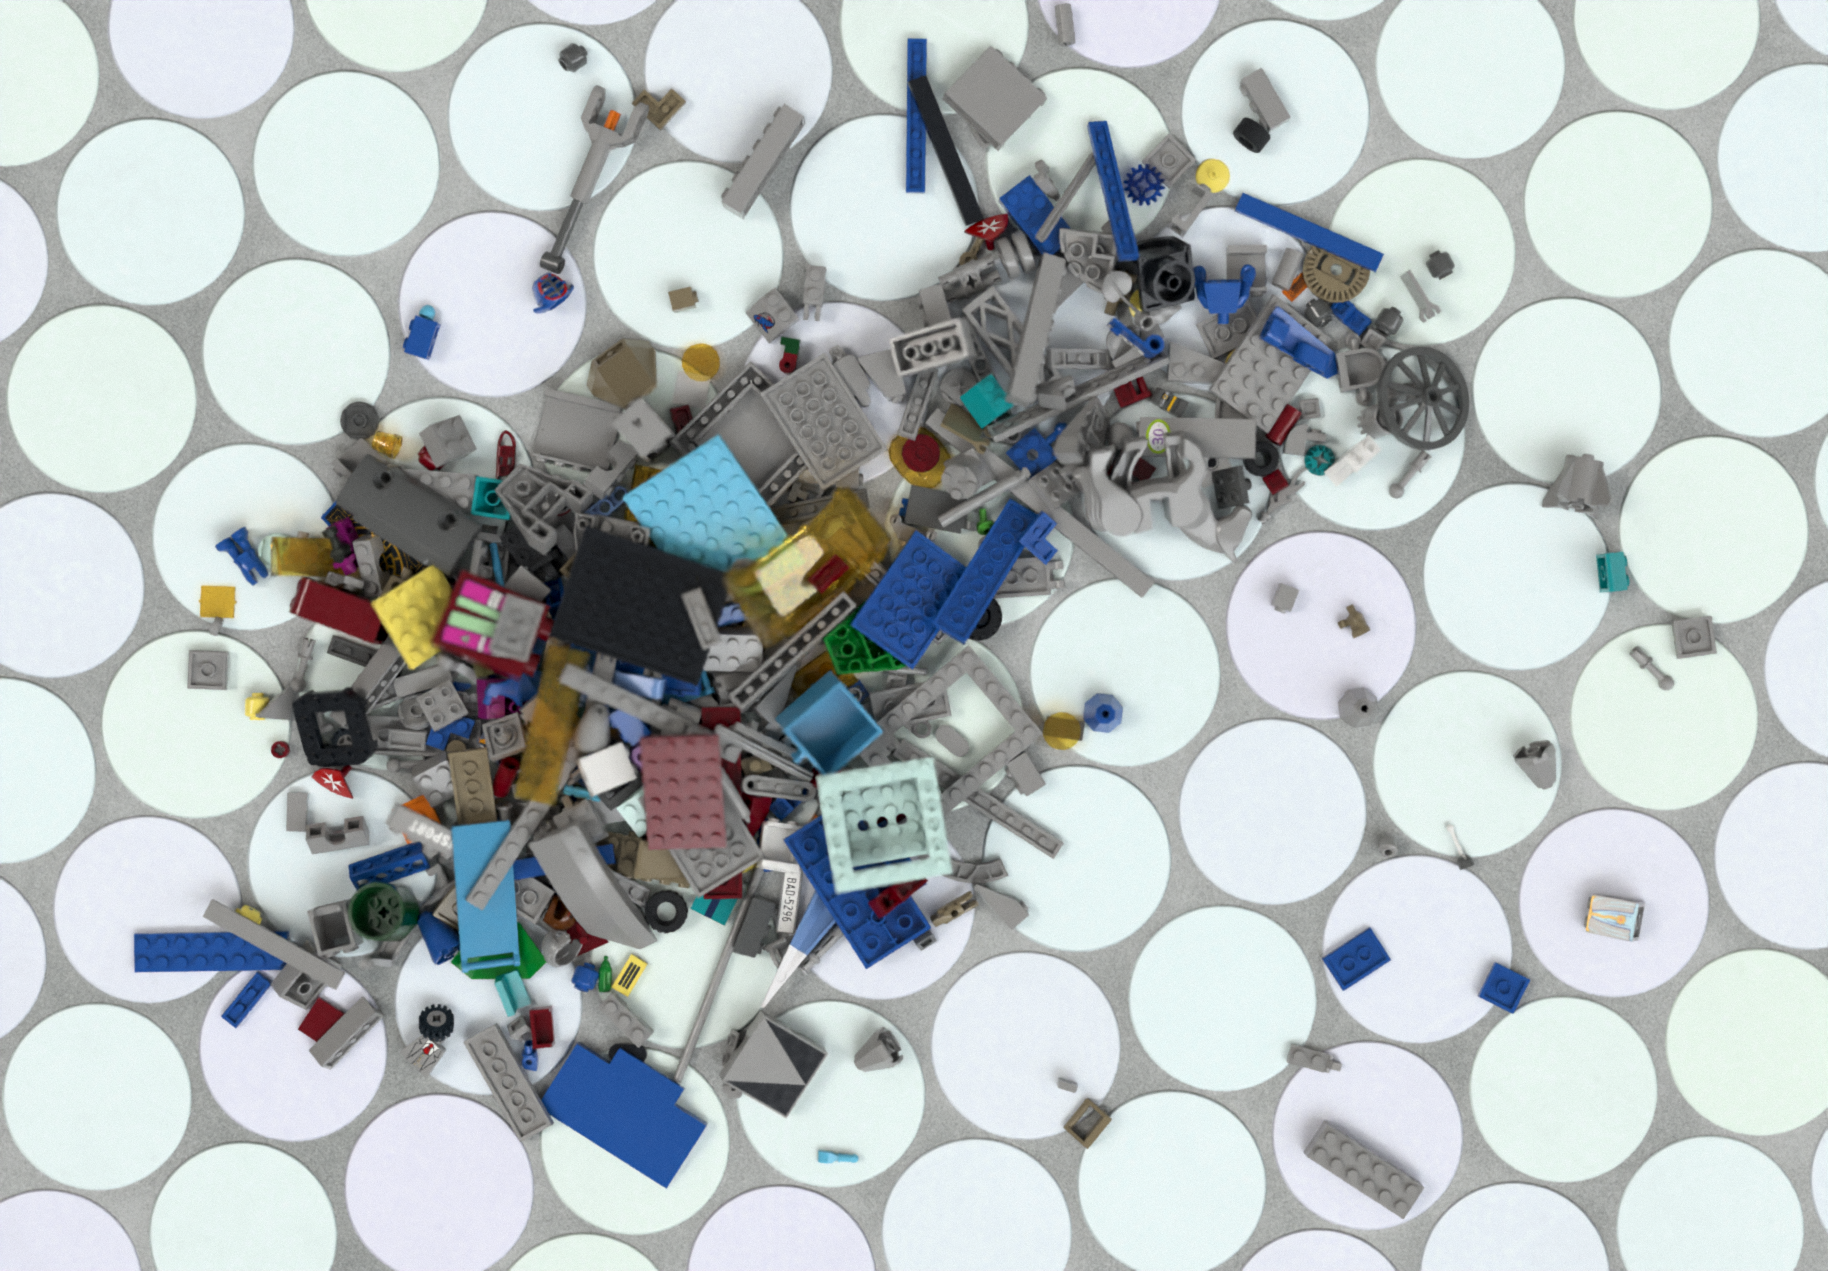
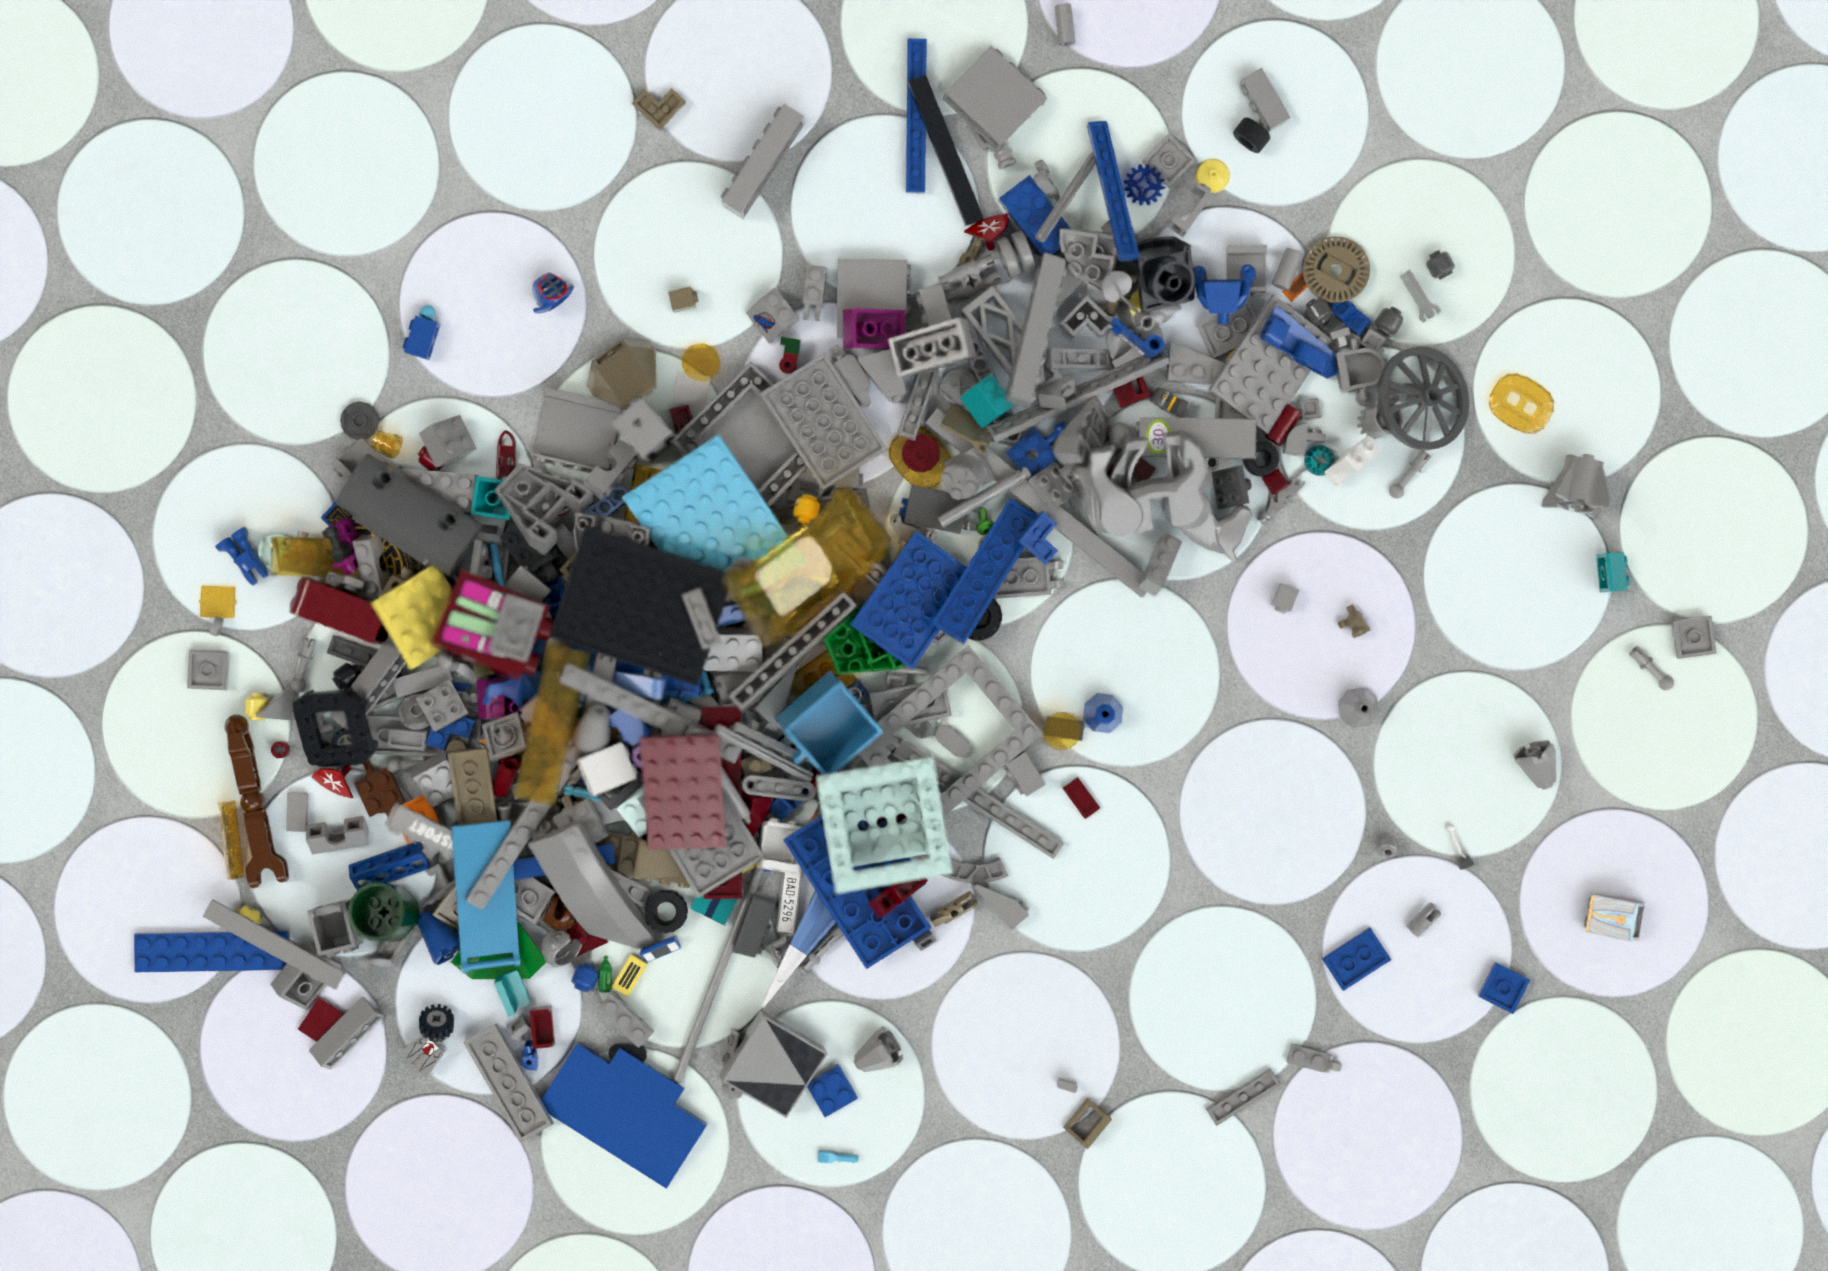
(231, 839): none -> clear yellow slope
(246, 999): blue tile -> none
(252, 802): none -> reddish brown piece
(345, 675): none -> black head
(378, 790): none -> reddish brown plate
(573, 57): dark grey head -> none
(603, 141): light grey piece -> none
(660, 949): none -> slope
(806, 508): none -> yellow head
(828, 573): dark red plate -> none
(832, 1091): none -> blue plate
(871, 327): none -> magenta slope
(872, 286): none -> light grey panel
(1005, 158): none -> light grey wheel
(1081, 798): none -> dark red tile
(1088, 315): none -> light grey brick
(1160, 564): none -> light grey brick
(1243, 1096): none -> light grey tile
(1309, 232): blue tile -> none
(1338, 335): none -> light grey tile
(1363, 1169): light grey brick -> none
(1423, 920): none -> light grey hinge
(1514, 415): none -> clear yellow piece

